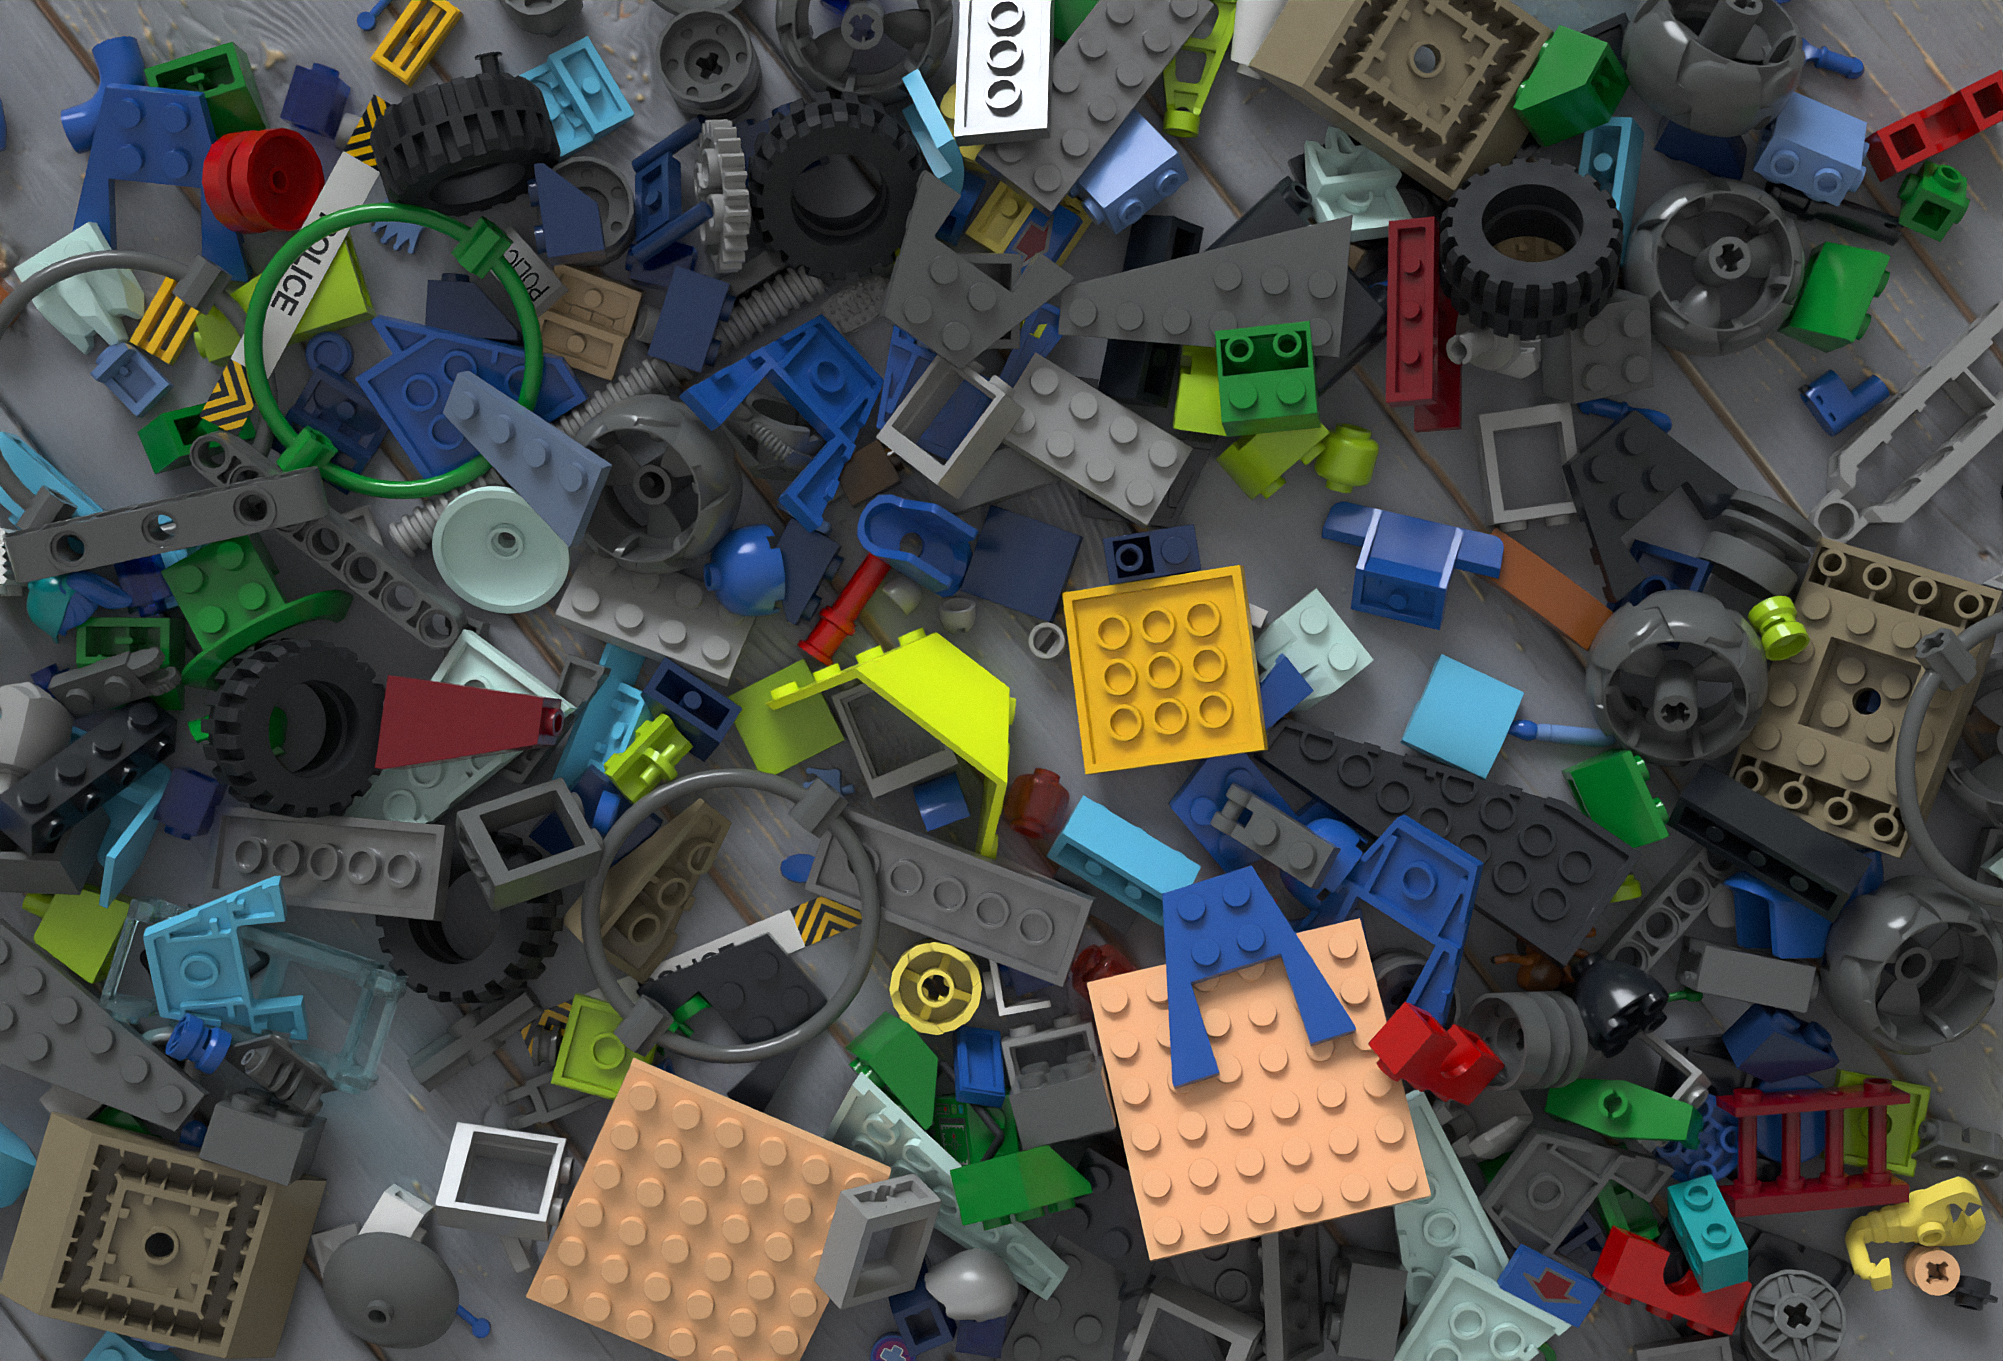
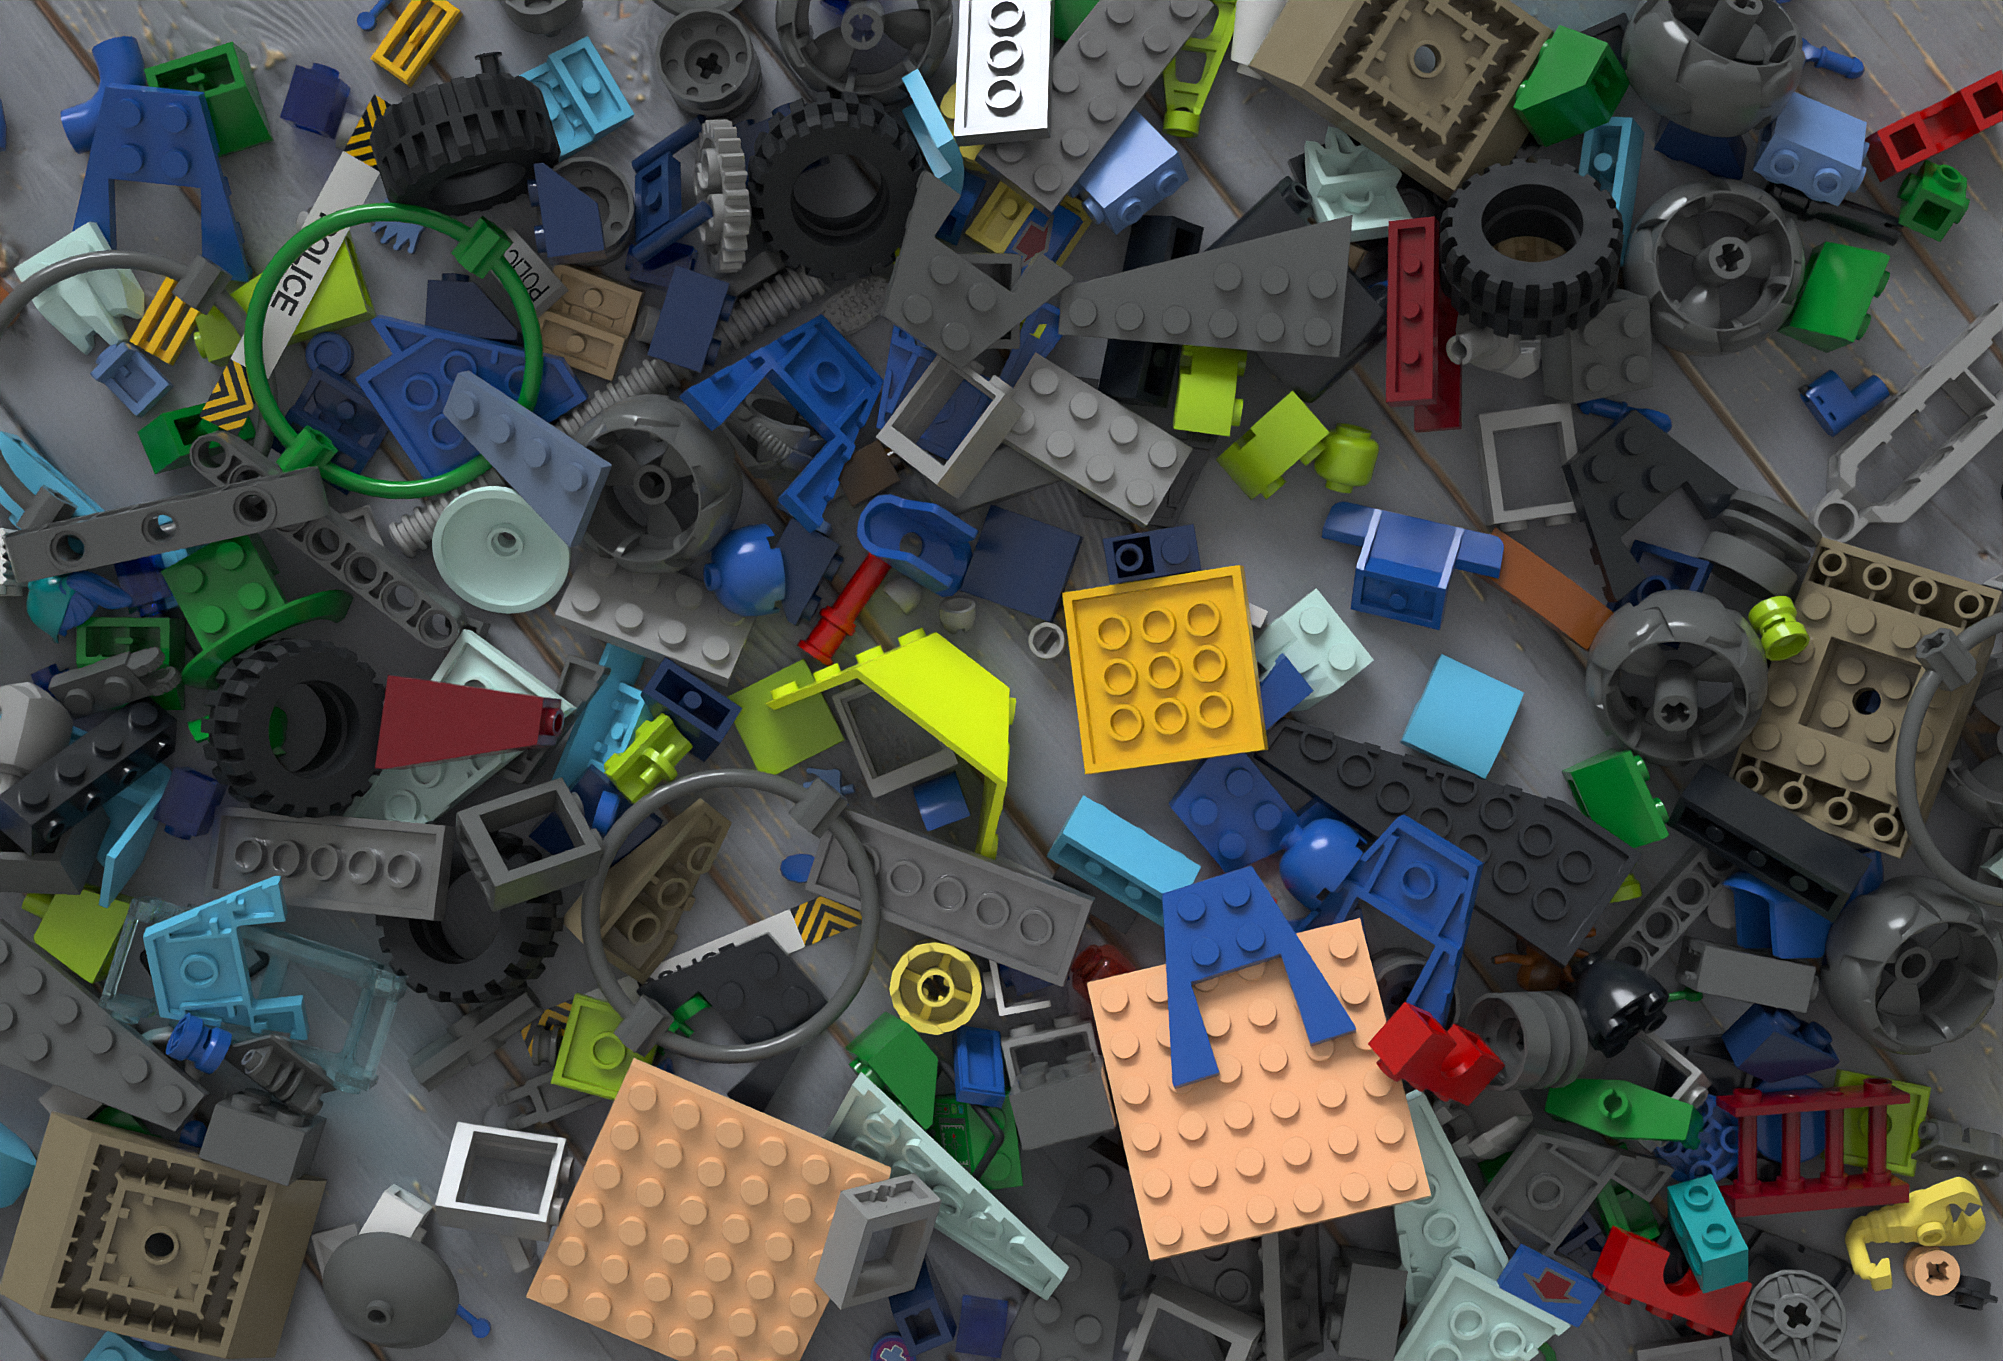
(262, 180): red wheel -> none
(973, 1285): light grey hair -> none
(1016, 1186): green slope -> none
(1036, 803): clear red head -> none
(1267, 379): green slope -> none
(1276, 837): dark grey plate -> none
(1529, 731): medium blue piece -> none

